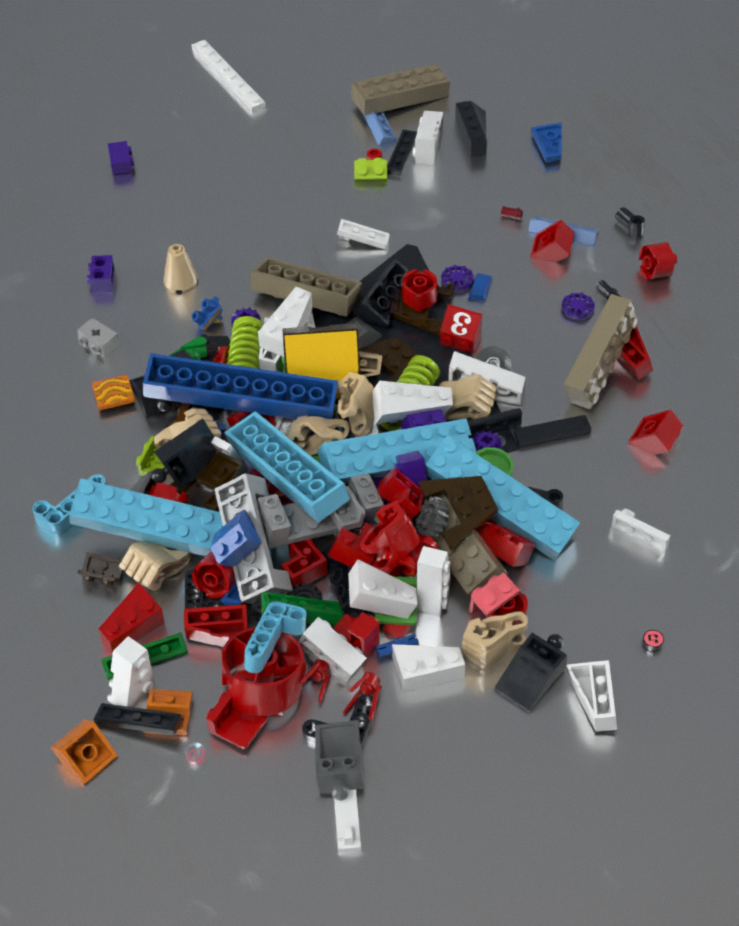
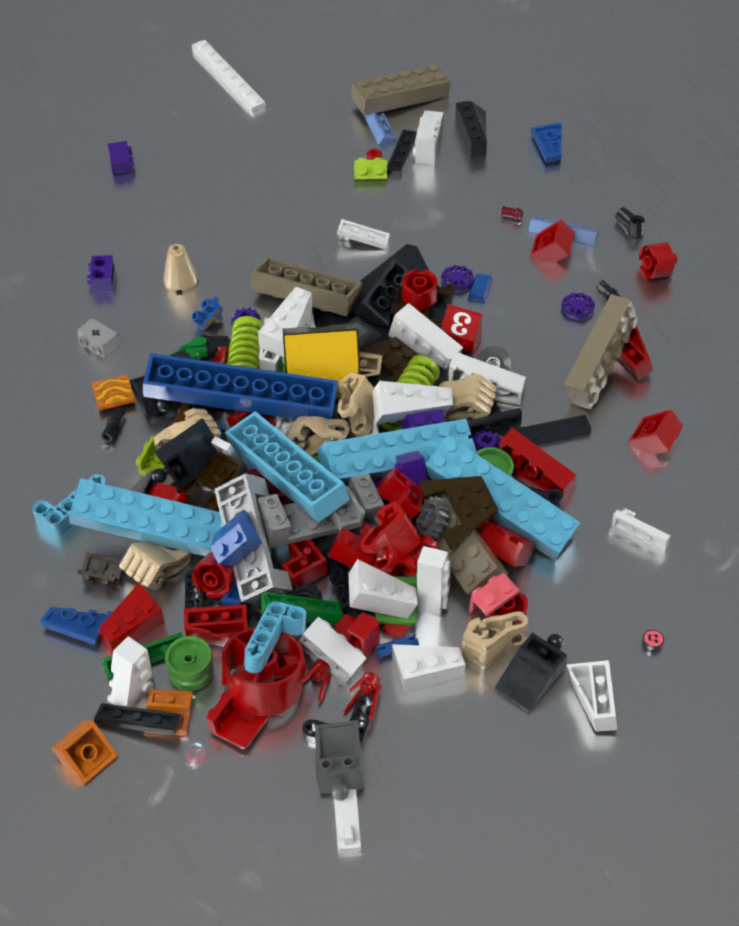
(75, 624): none -> blue wing
(113, 424): none -> black pin
(189, 663): none -> bright green wheel
(423, 336): none -> white wedge
(536, 465): none -> red wedge

